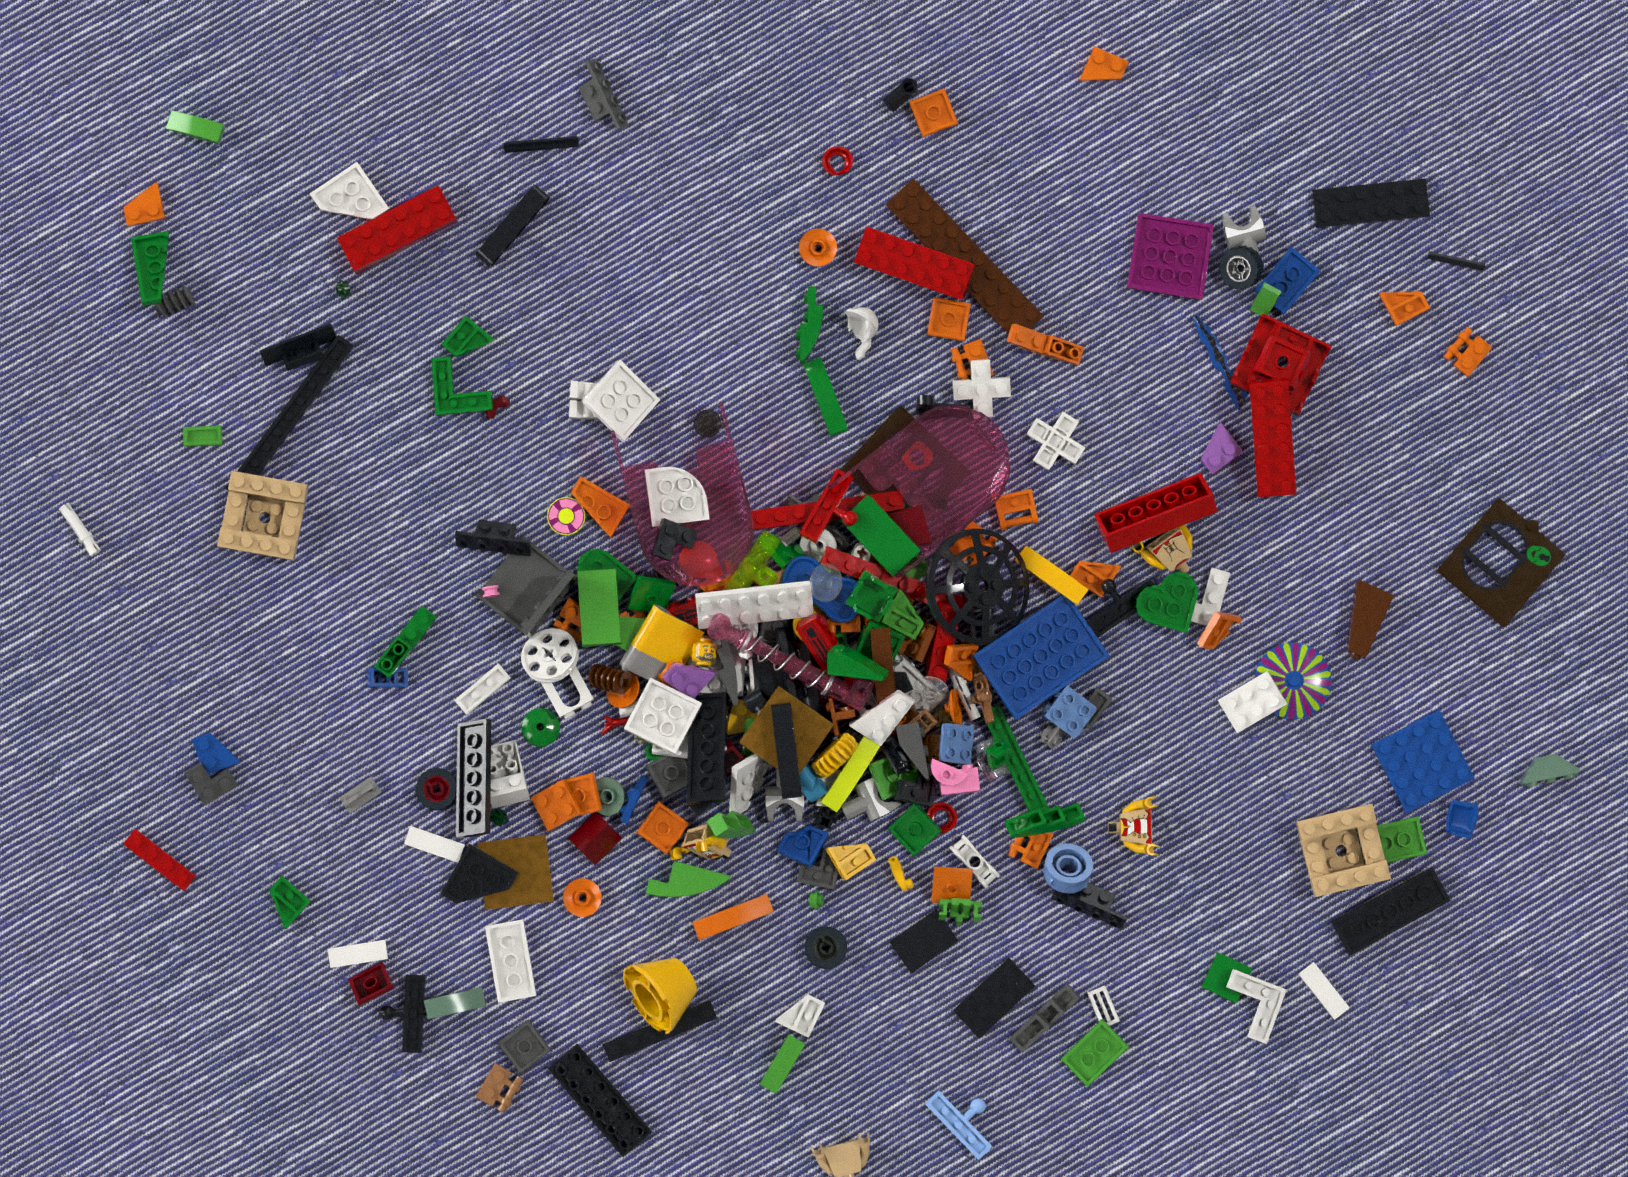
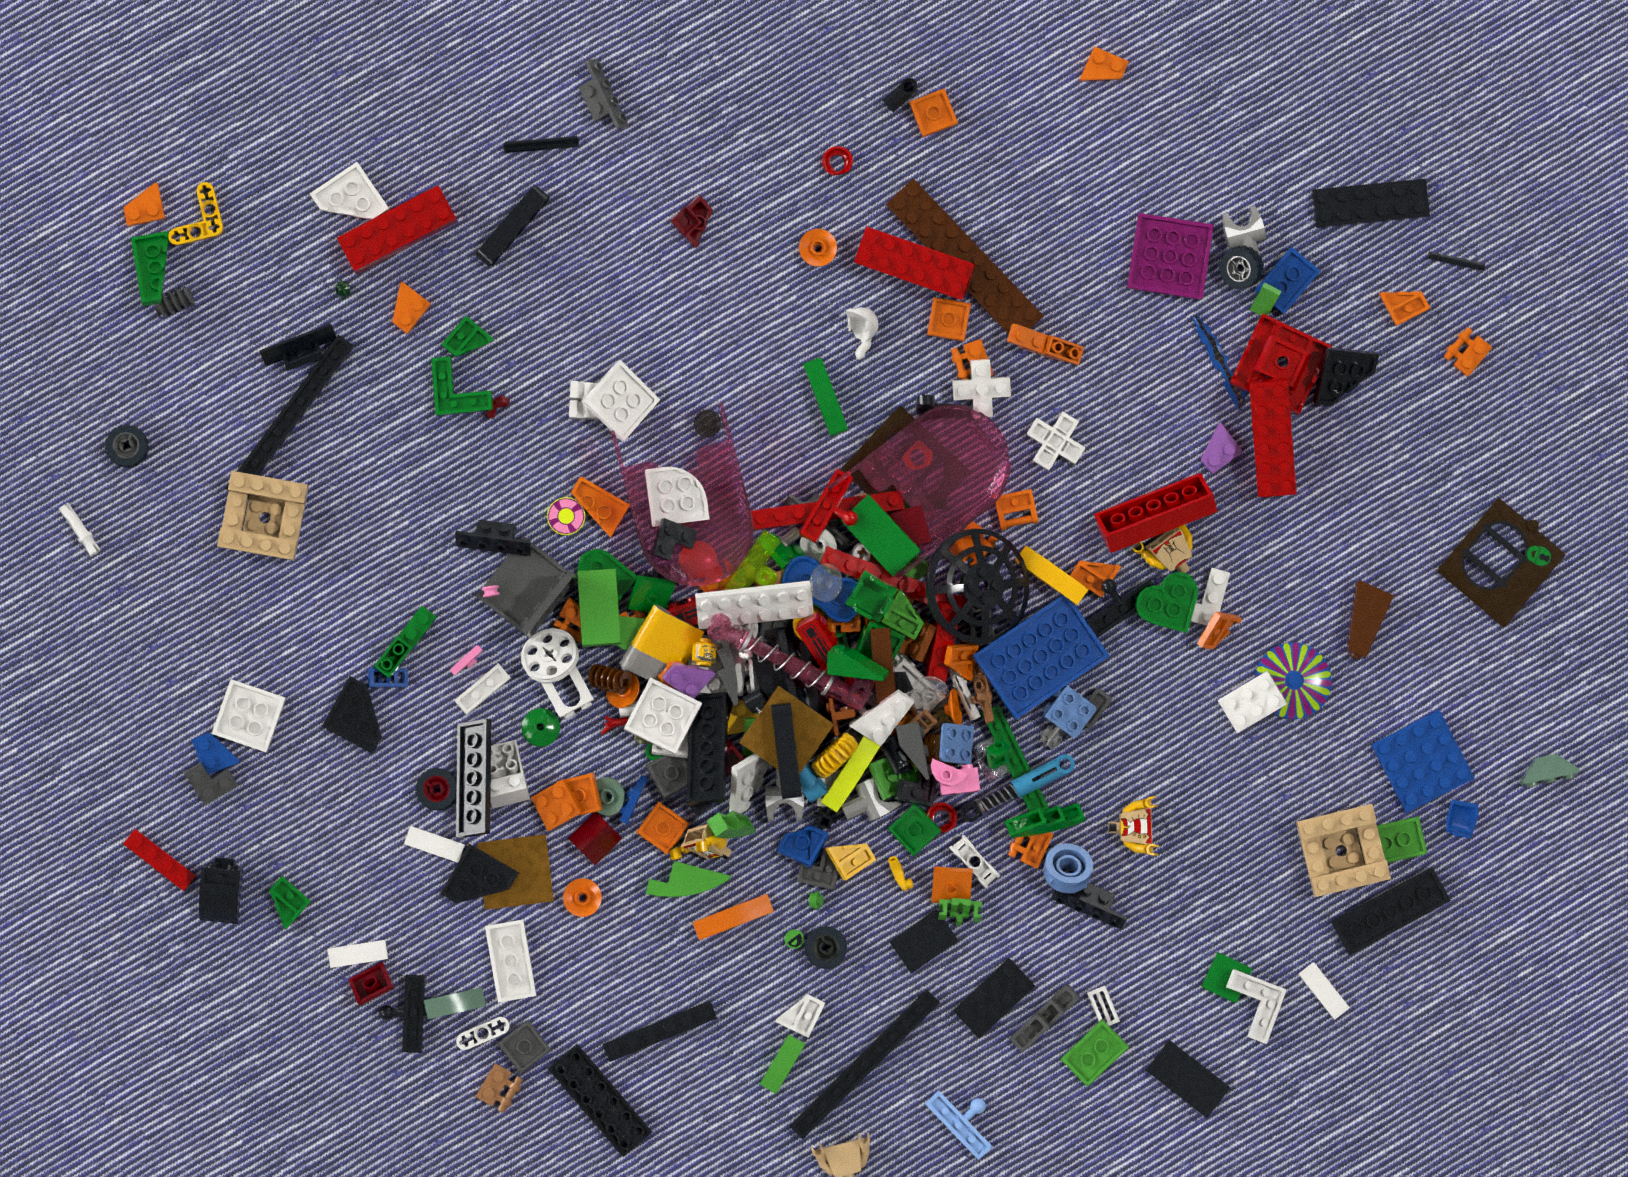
(130, 456): none -> black wheel
(195, 127): bright green slope -> none
(202, 436): bright green tile -> none
(204, 225): none -> yellow beam
(220, 891): none -> black piece
(248, 715): none -> white plate
(355, 716): none -> black plate
(360, 795): light grey hinge -> none
(409, 308): none -> orange wing
(467, 661): none -> bright pink plate
(471, 1043): none -> white beam
(499, 817): dark green plate -> none
(660, 991): yellow cone -> none
(692, 219): none -> dark red slope
(794, 939): none -> bright green tile
(809, 332): green slope -> none
(864, 1064): none -> black plate
(1020, 786): none -> piece
(1188, 1078): none -> black tile
(1342, 372): none -> black plate

